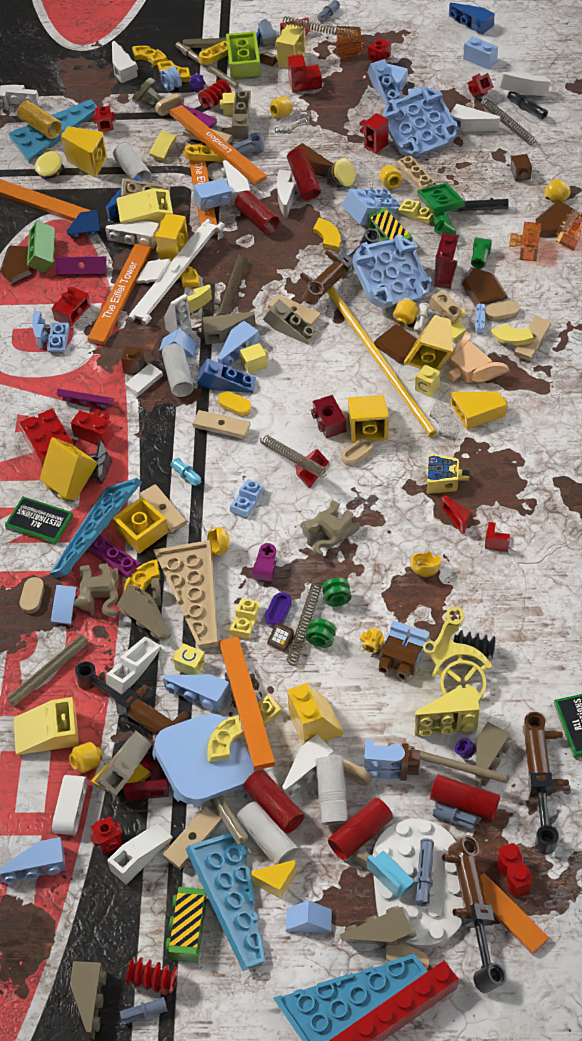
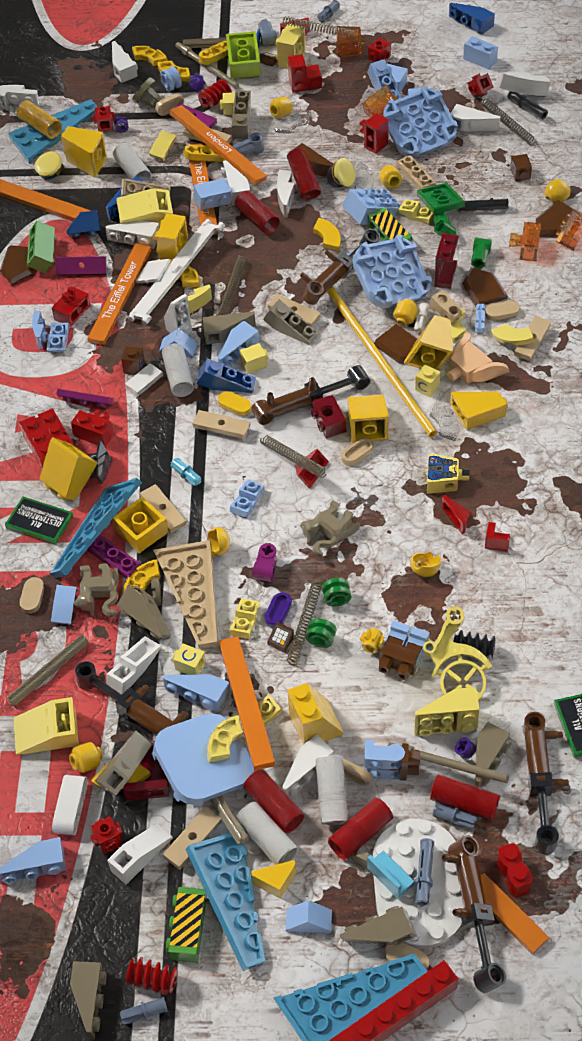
(121, 120): none -> dark purple bush
(267, 410): none -> reddish brown piece
(378, 101): none -> clear orange torso

